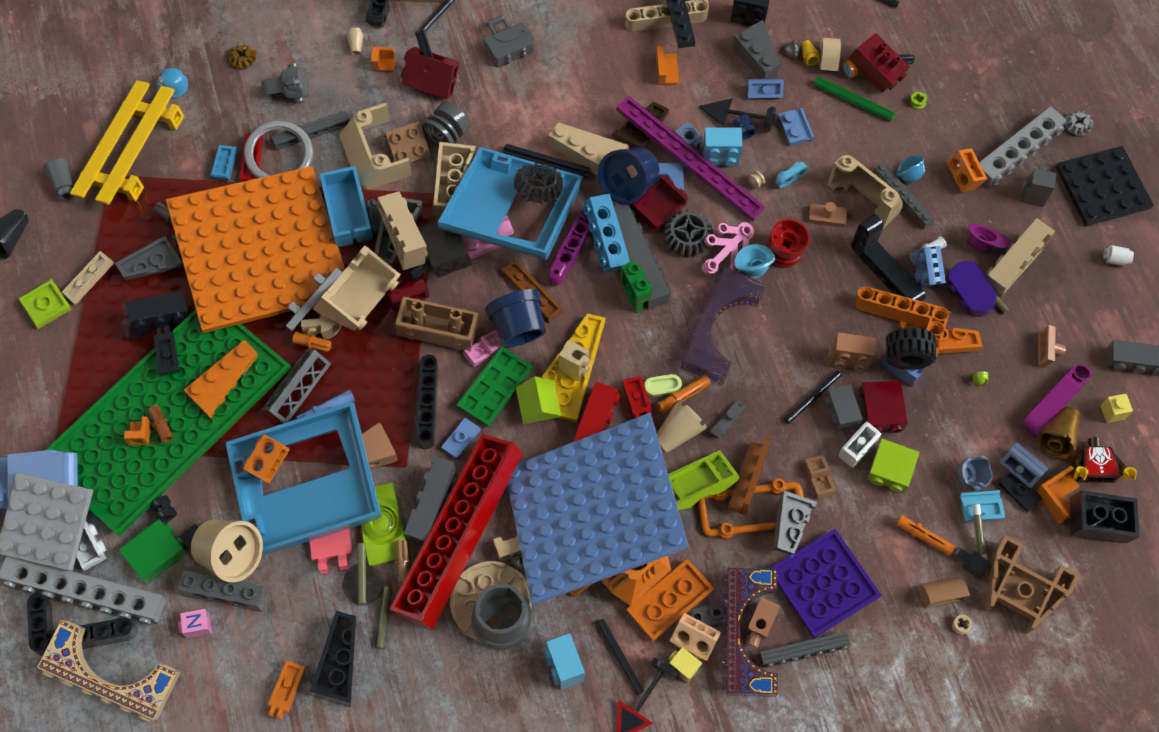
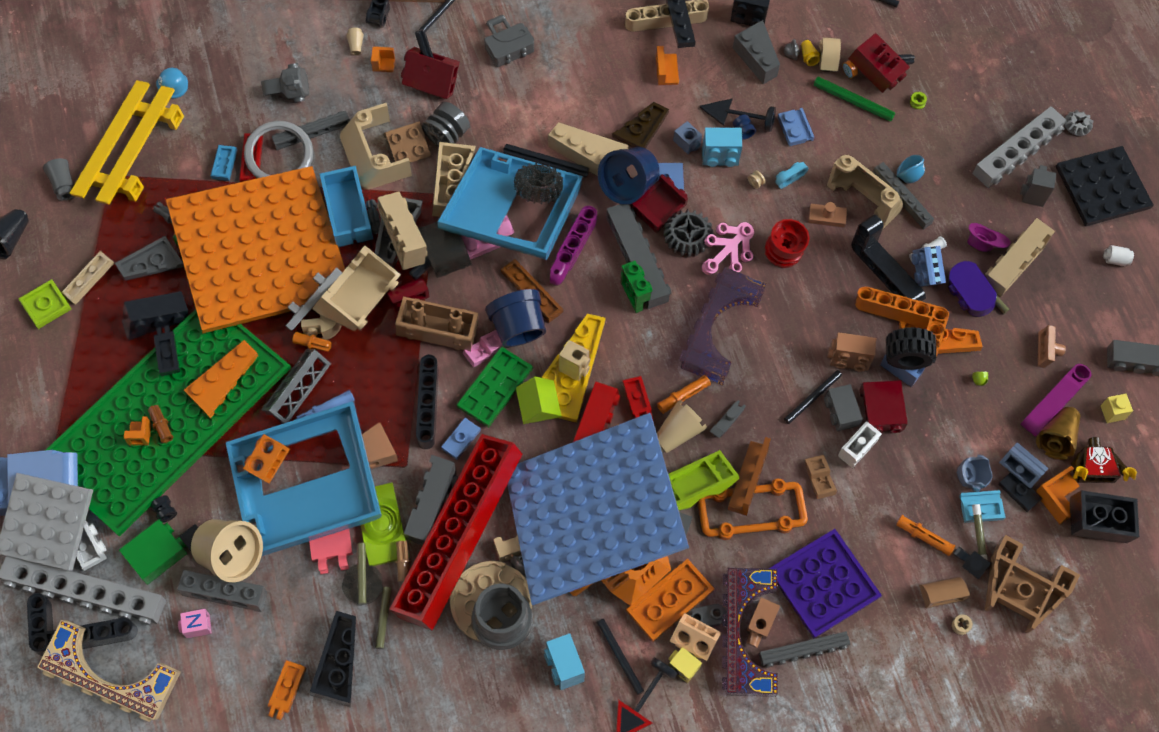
(242, 62): pearl gold gear -> none
(609, 223): dark azure brick -> none
(662, 385): yellowish green tile -> none
(690, 158): magenta plate -> none
(754, 260): medium azure helmet -> none
(765, 88): medium blue plate -> none
(791, 519): wing -> none
(893, 466): lime brick -> none
(966, 170): orange brick -> none

